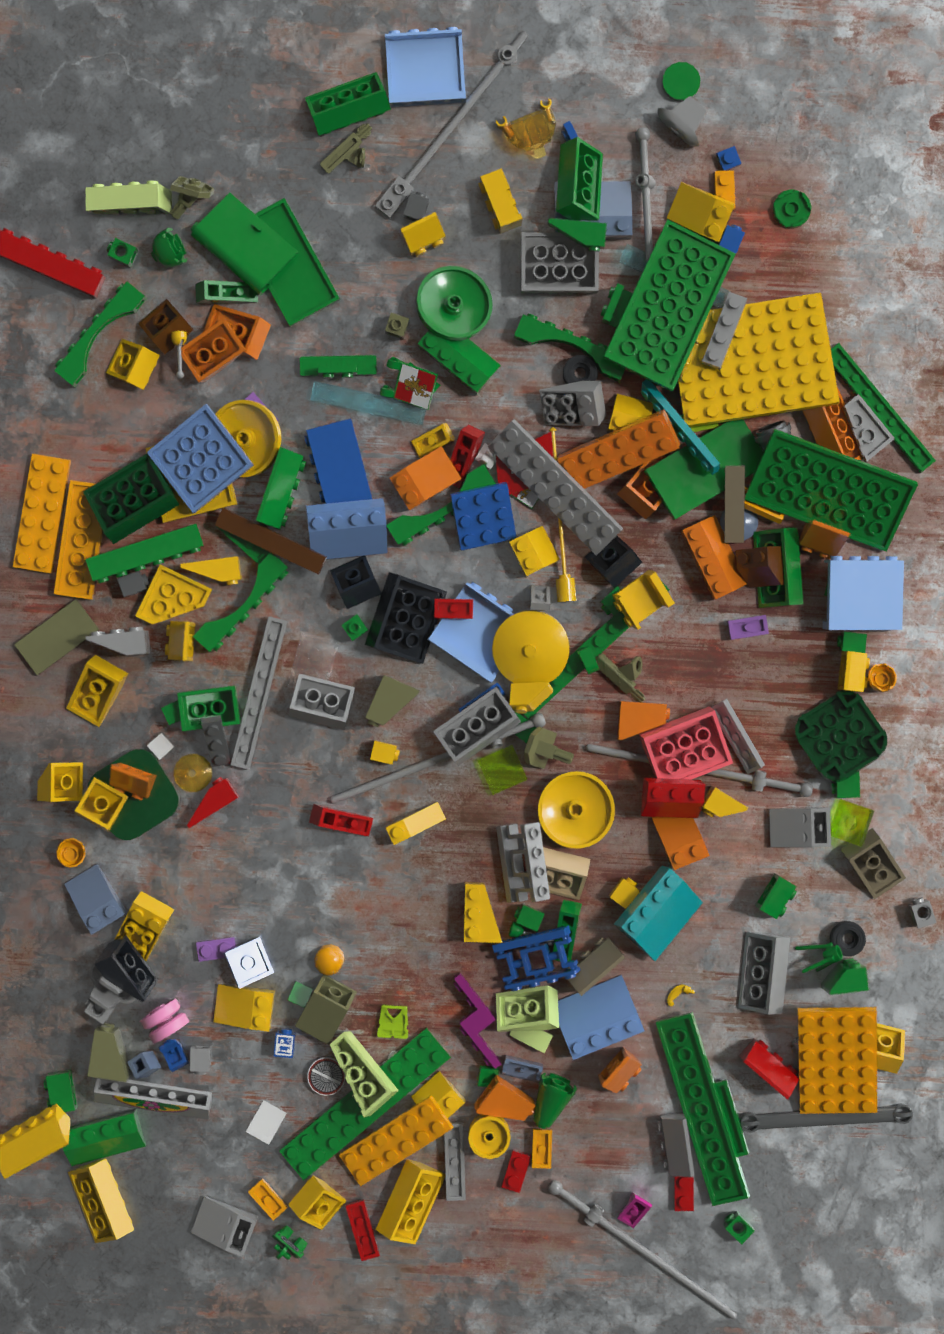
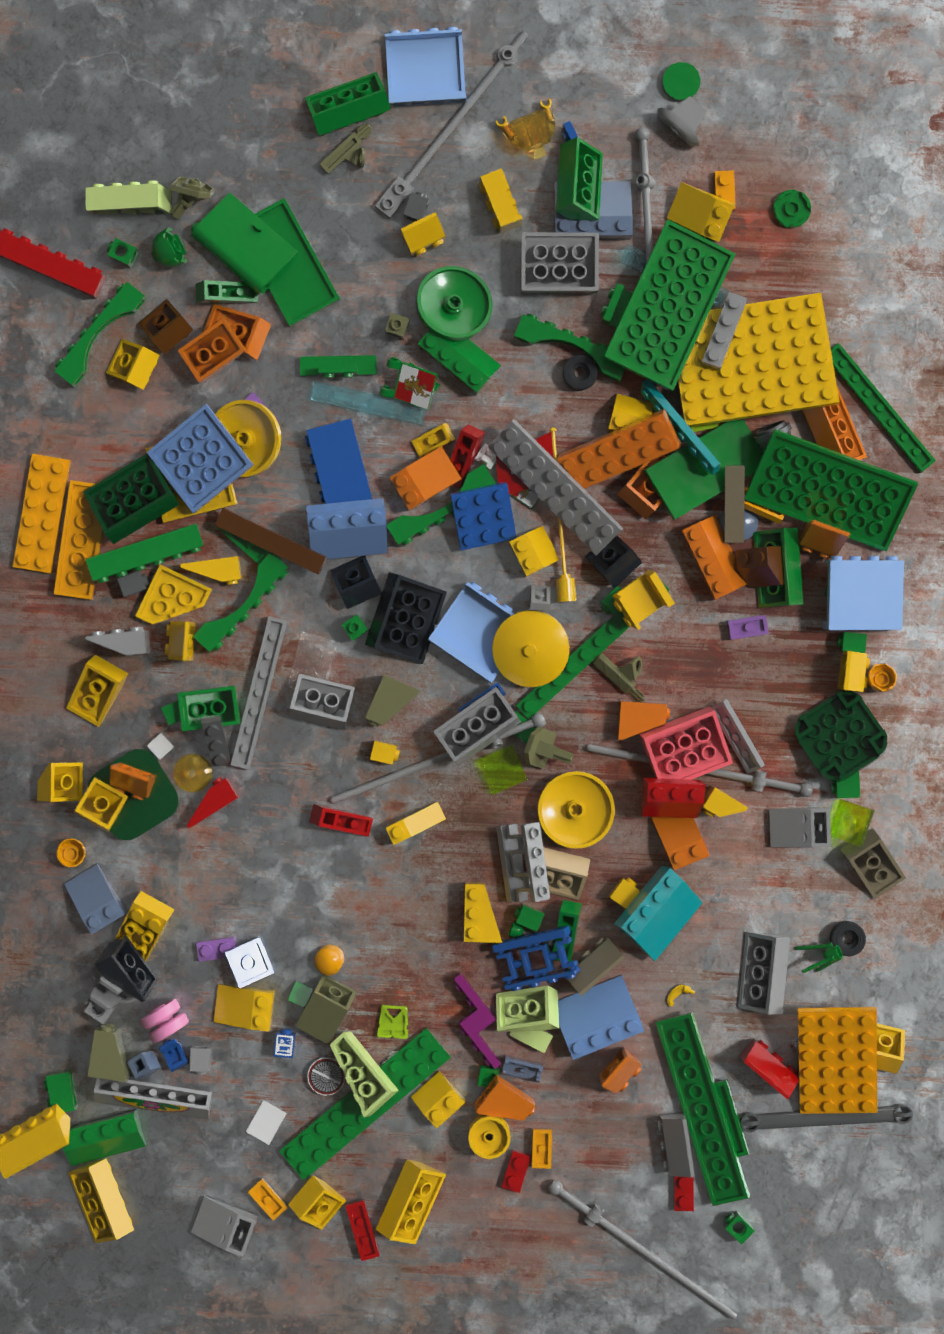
(56, 637): olive tile -> none
(179, 339): hinge -> none
(280, 488): green slope -> none
(282, 1237): green hips -> none
(396, 1140): light orange plate -> none
(453, 608): red plate -> none
(455, 1163): light grey plate -> none
(528, 696): yellow slope -> none
(552, 1098): green cone -> none
(573, 404): light grey slope -> none
(587, 234): green slope -> none
(588, 660): green piece -> none
(634, 1210): dark pink slope -> none
(728, 158): blue plate -> none
(732, 238): blue brick -> none
(776, 896): green slope -> none
(846, 978): green slope -> none
(866, 428): light grey wing -> none
(925, 920): light grey brick -> none

